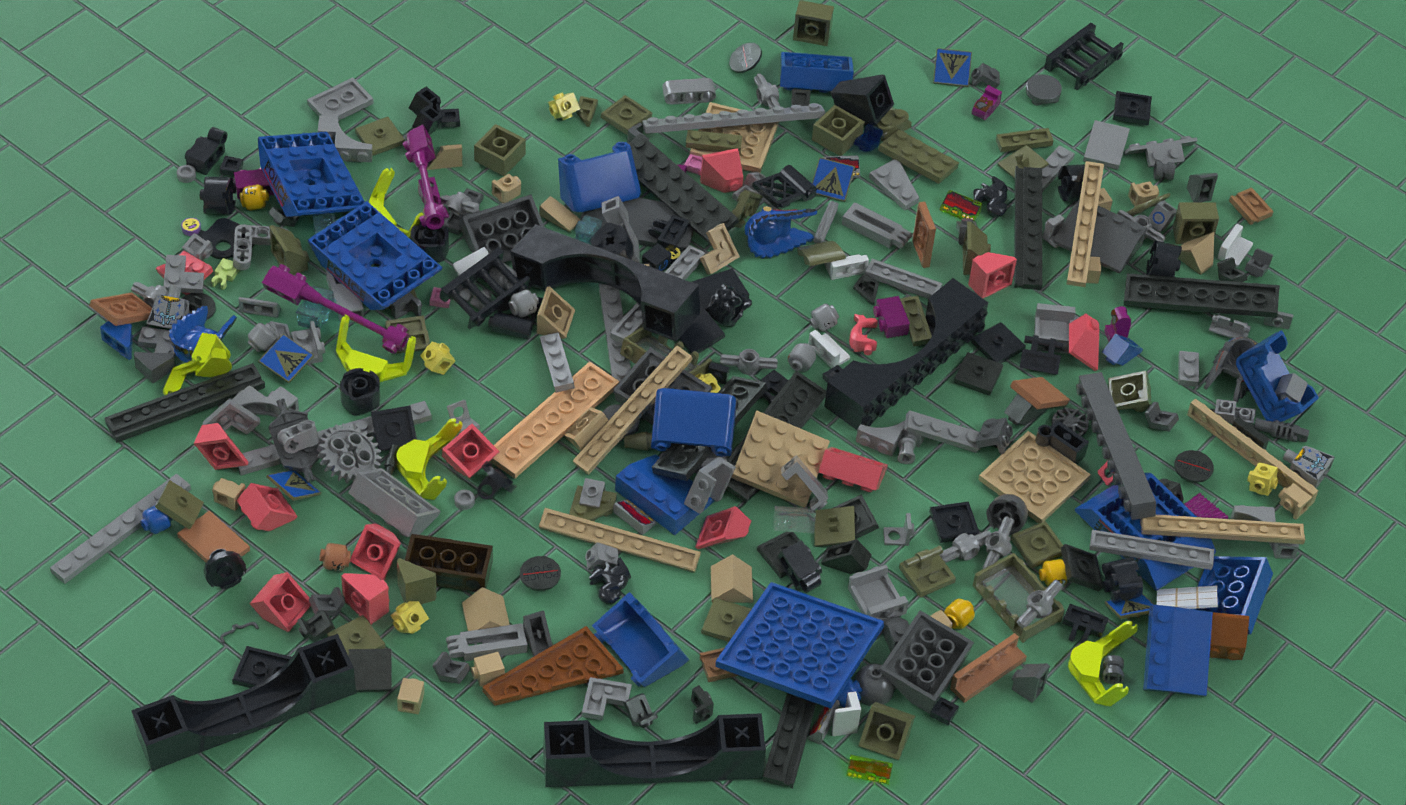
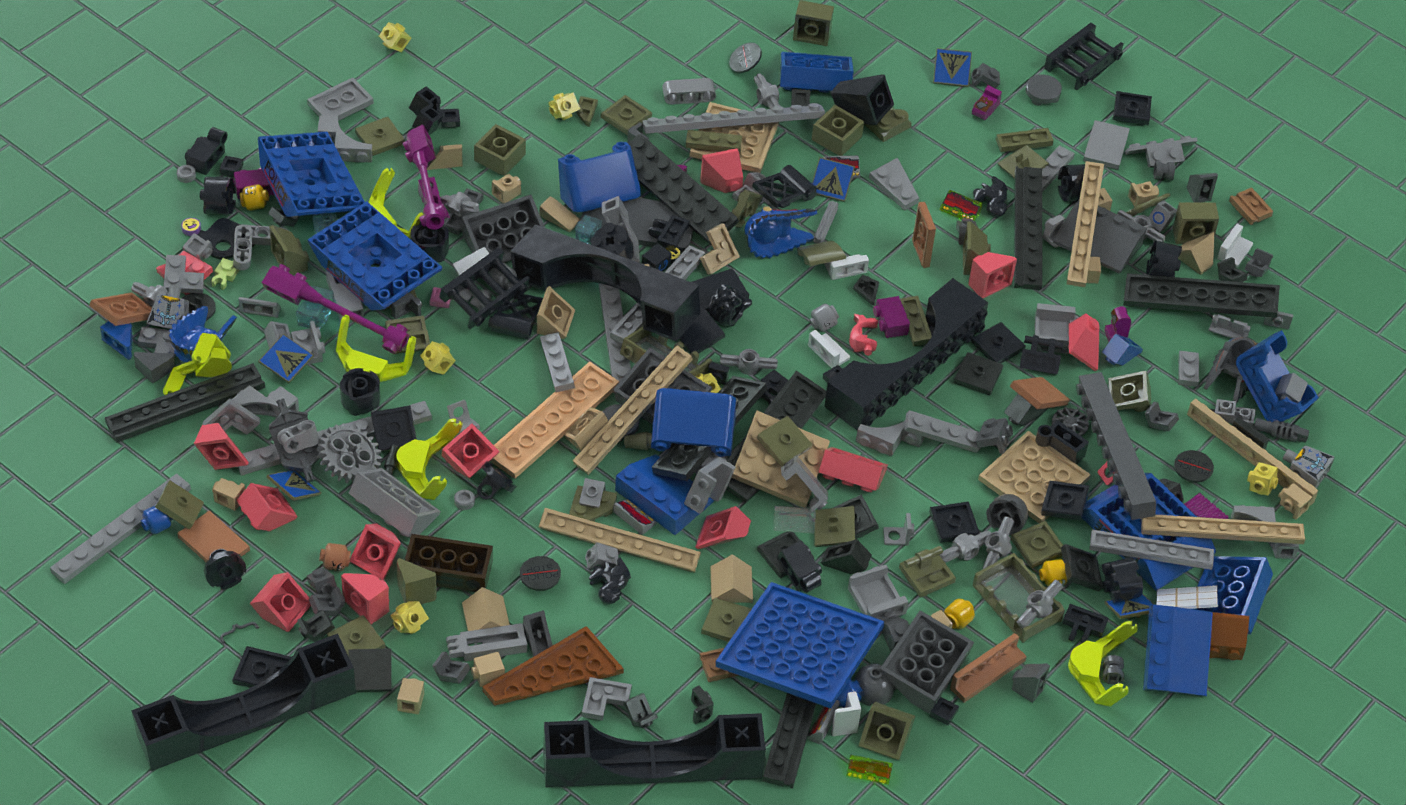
(262, 337): light grey head -> none
(322, 581): none -> dark grey bracket
(394, 36): none -> light yellow brick
(523, 303): light grey head -> none
(639, 641): blue windscreen -> none
(694, 164): bright pink tile -> none
(784, 441): none -> olive plate
(802, 357): light grey head -> none
(869, 139): clear blue bracket -> none
(875, 226): light grey hinge -> none
(902, 279): light grey plate -> none
(906, 450): light grey bush -> none
(918, 156): olive plate -> none
(1065, 500): none -> black plate

